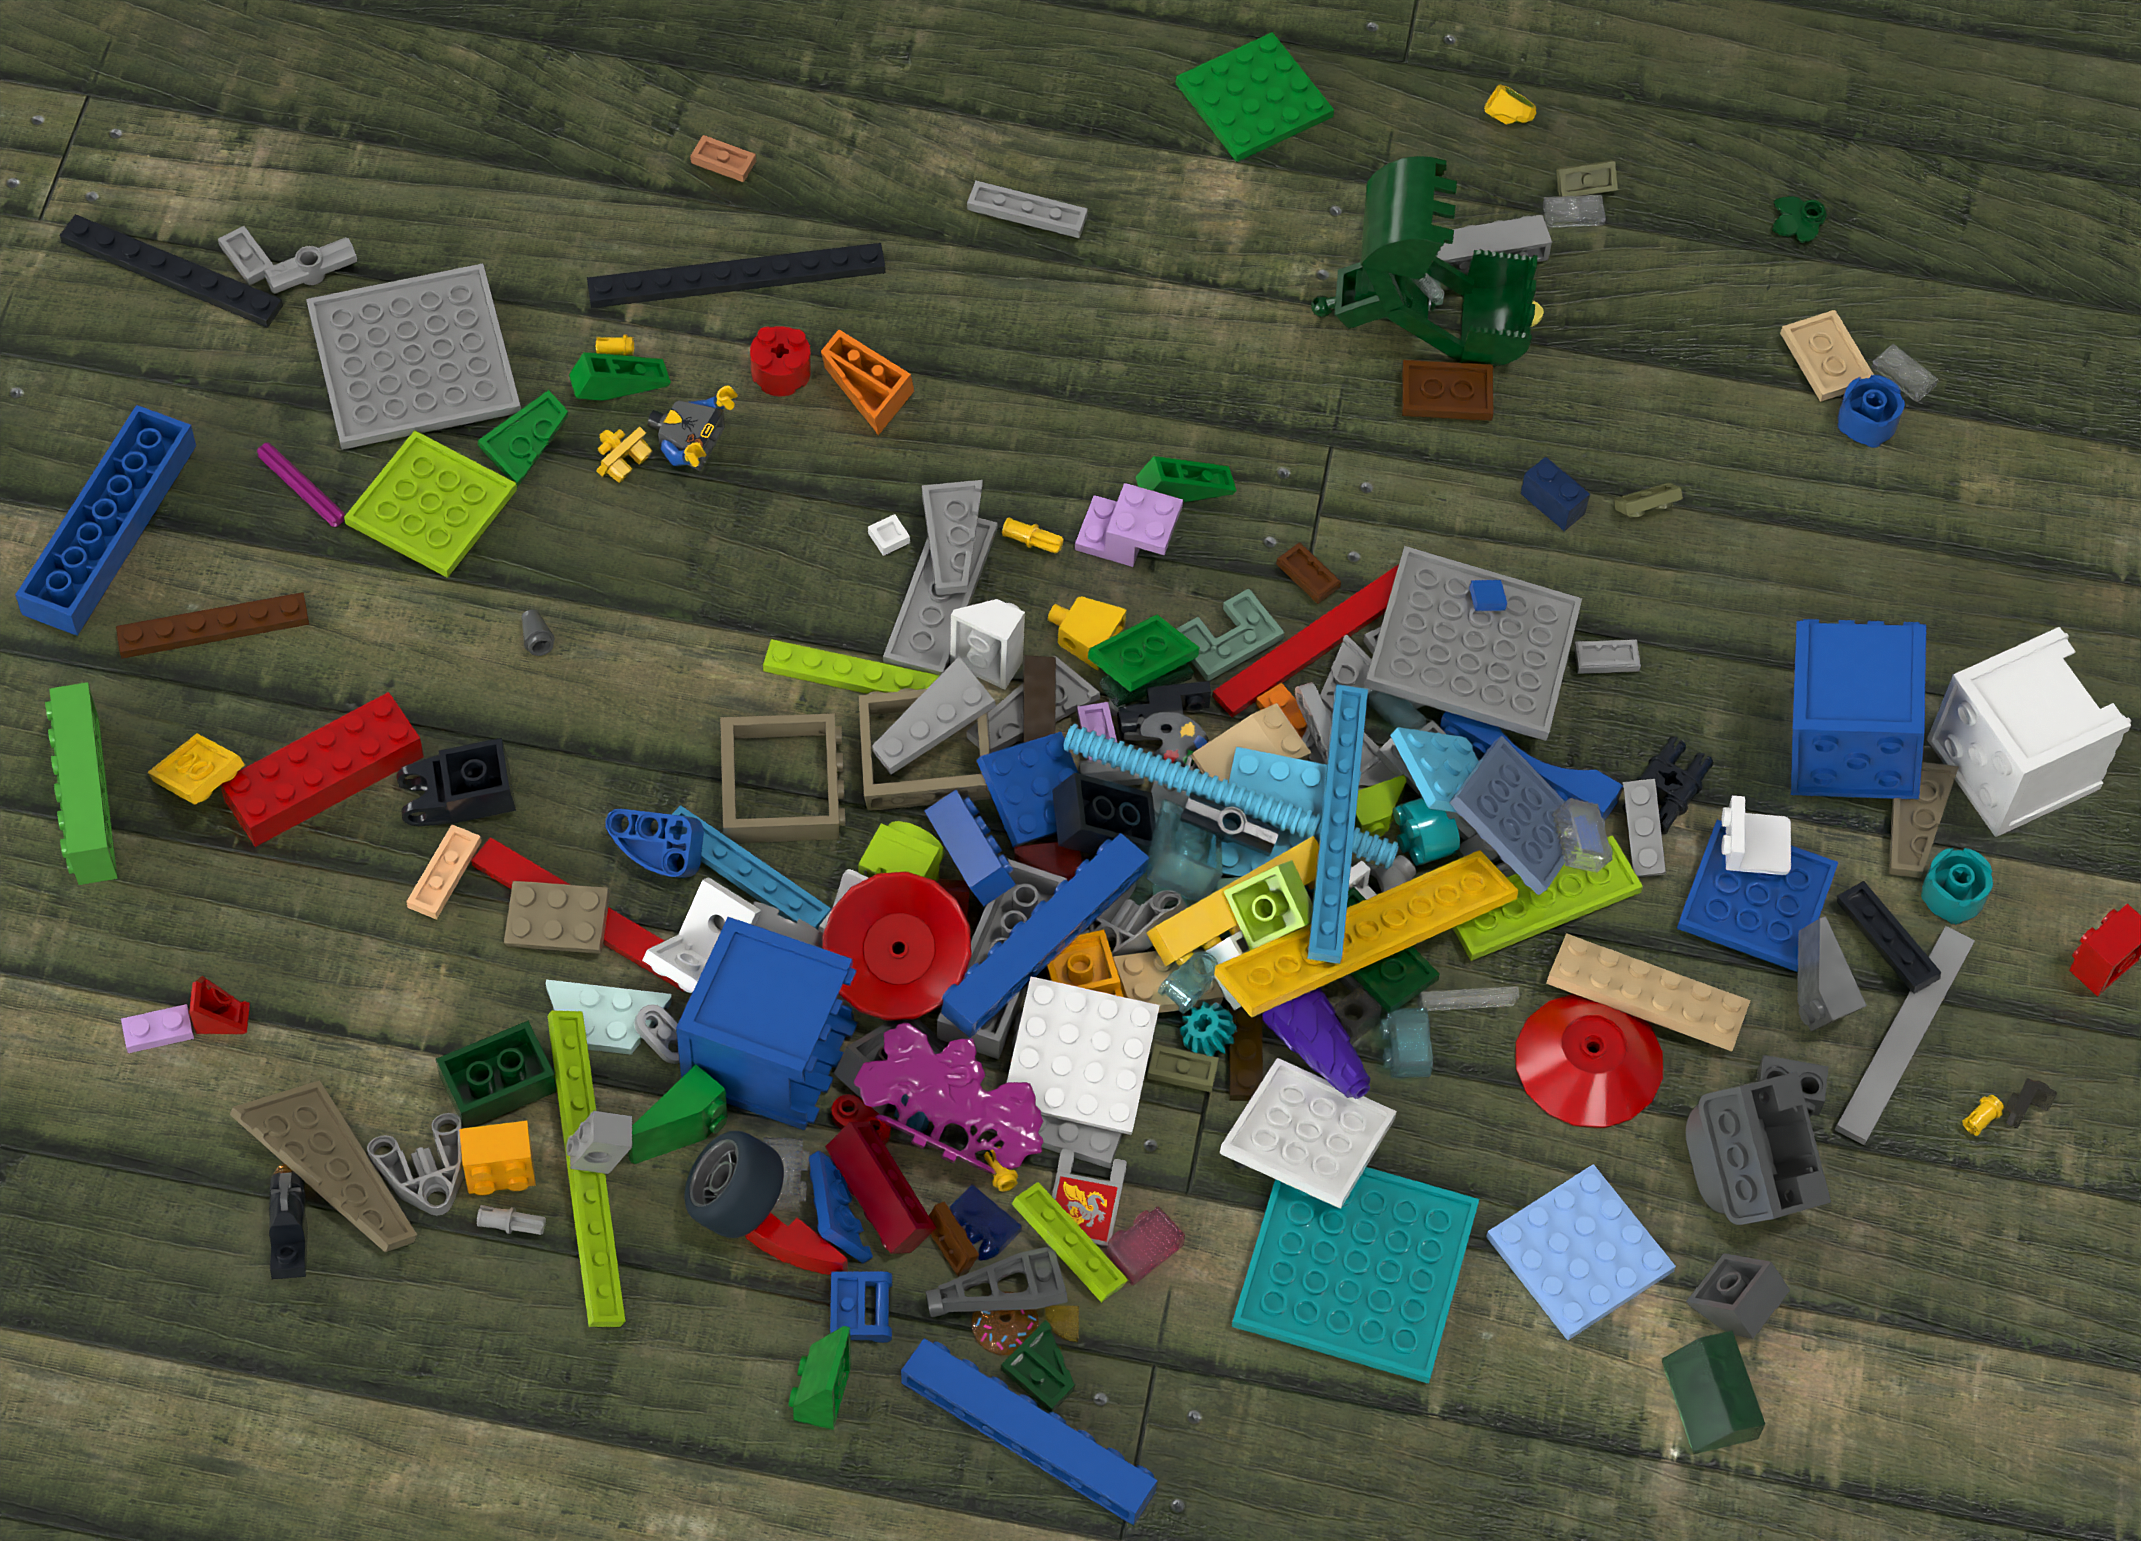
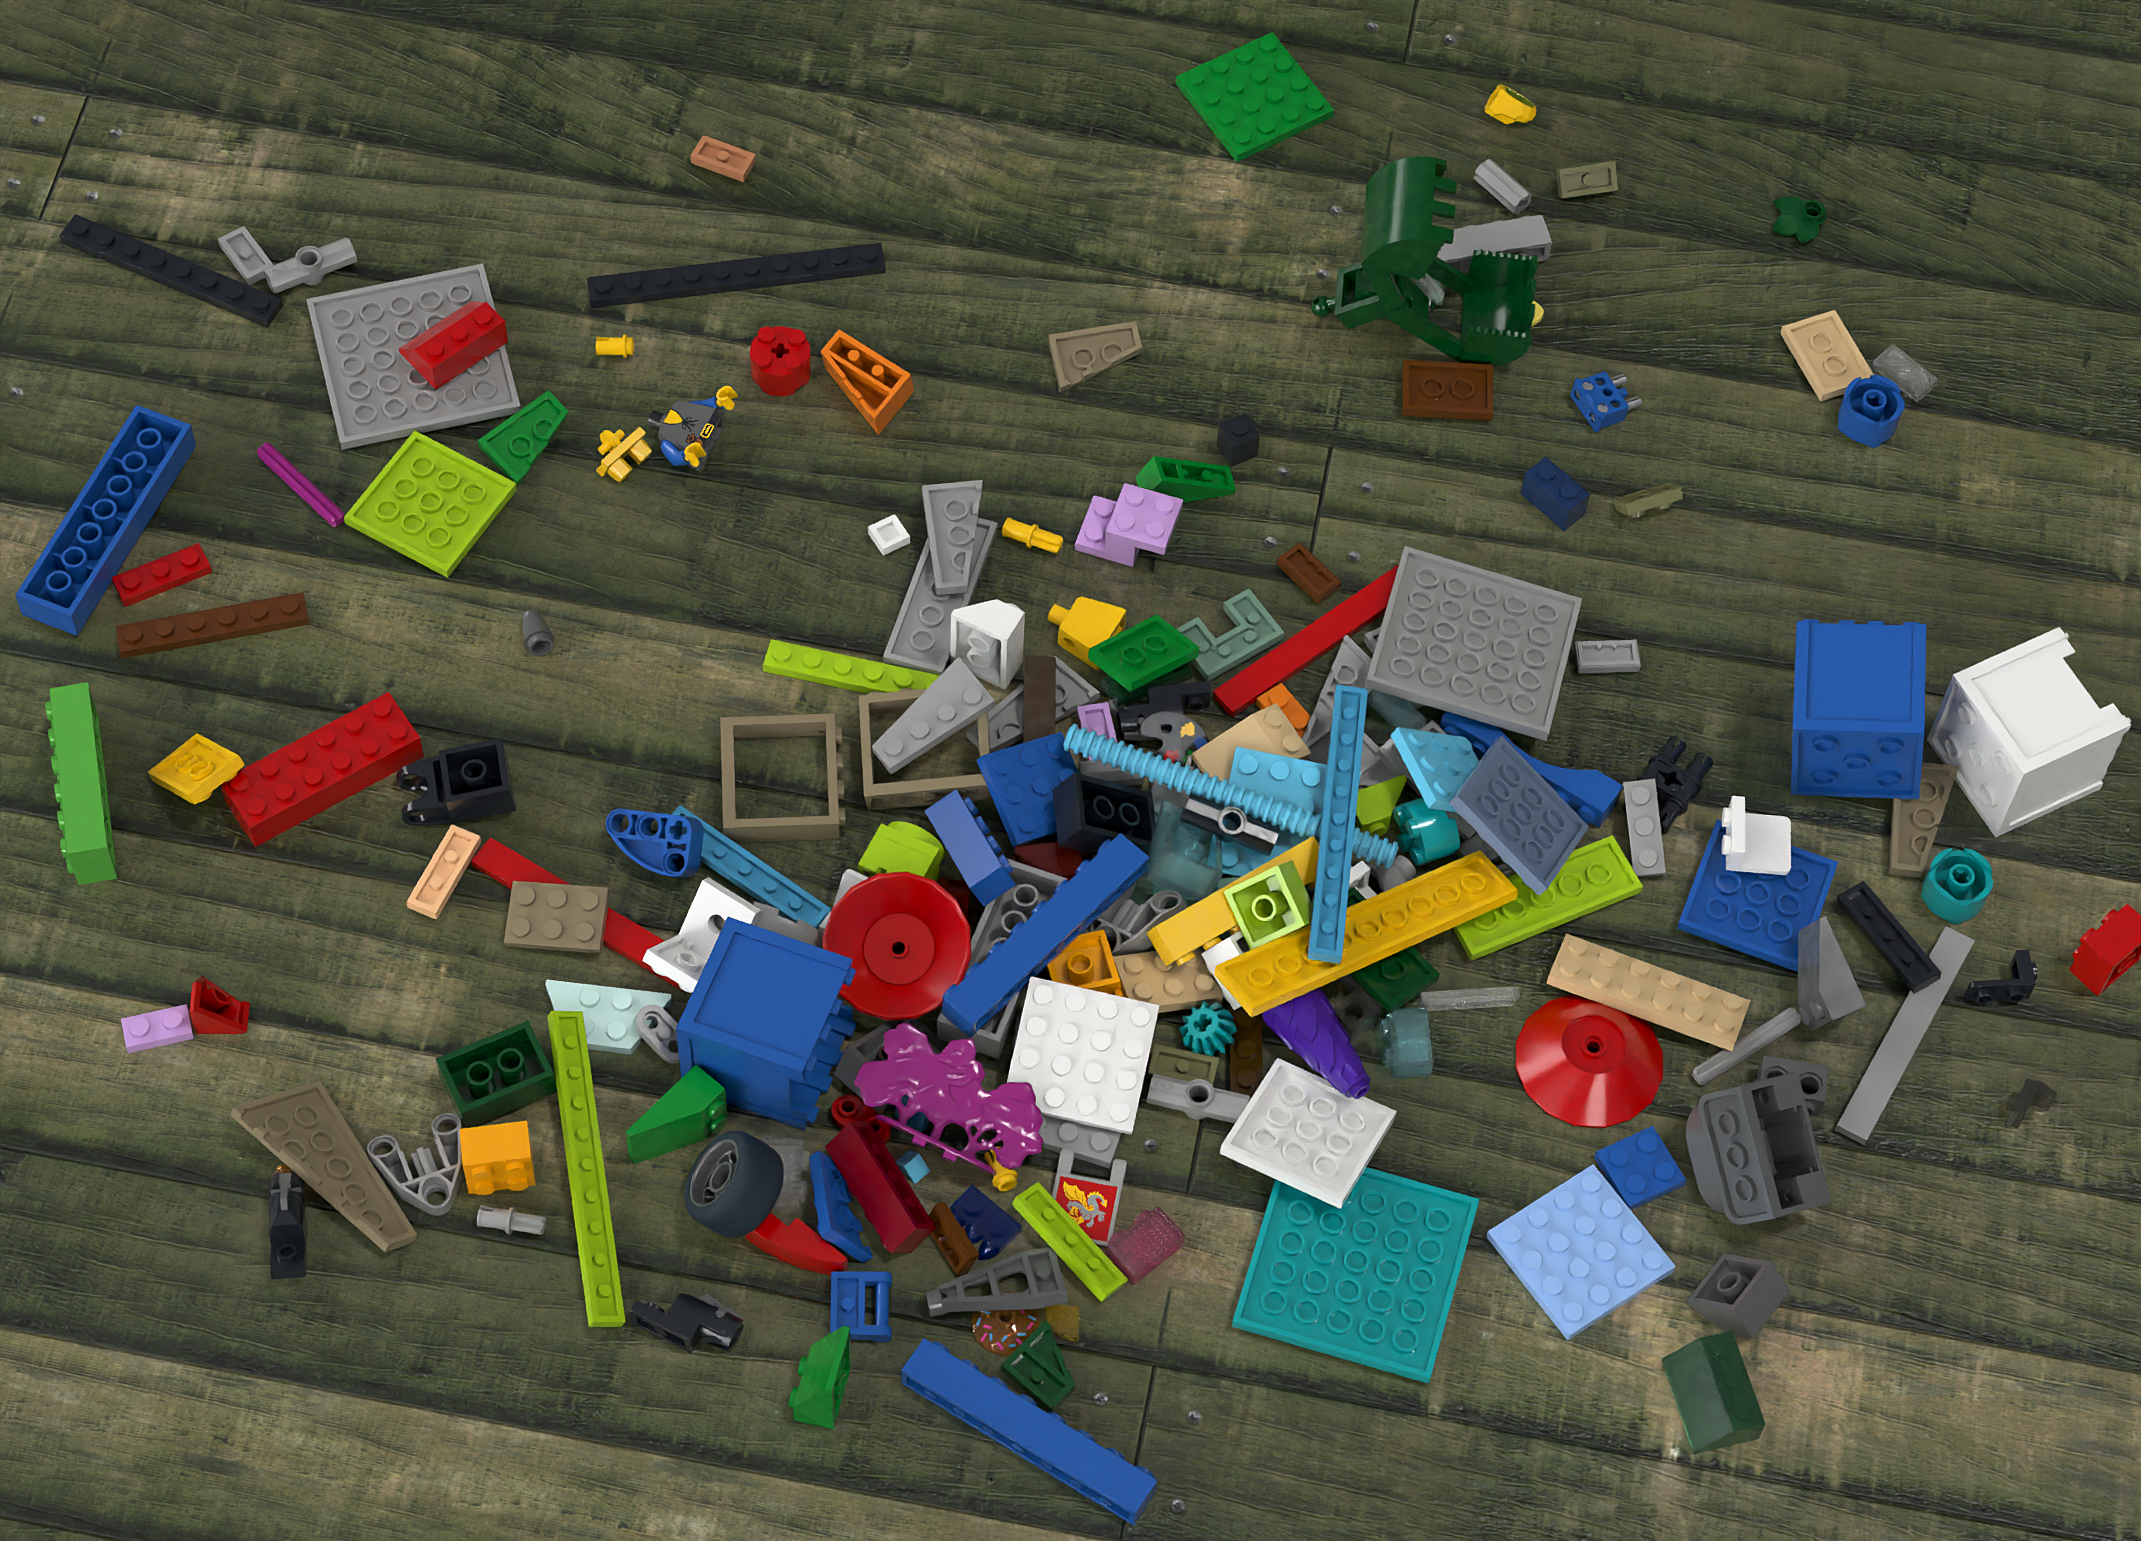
(161, 575): none -> red plate
(456, 343): none -> red slope
(600, 1142): light grey brick -> none
(614, 376): green slope -> none
(690, 1321): none -> black plate
(912, 1166): none -> medium azure piece
(1027, 209): light grey plate -> none
(1091, 351): none -> dark tan wing
(1178, 1093): none -> light grey piece
(1186, 984): clear light blue piece -> none
(1238, 440): none -> black brick
(1315, 717): light grey beam -> none
(1488, 595): blue tile -> none
(1503, 186): none -> light grey axle
(1574, 211): clear plate -> none
(1582, 835): clear brick -> none
(1601, 400): none -> blue piece
(1640, 1168): none -> blue plate
(1746, 1046): none -> light grey axle
(1989, 1108): yellow pin -> none
(2014, 990): none -> black bracket

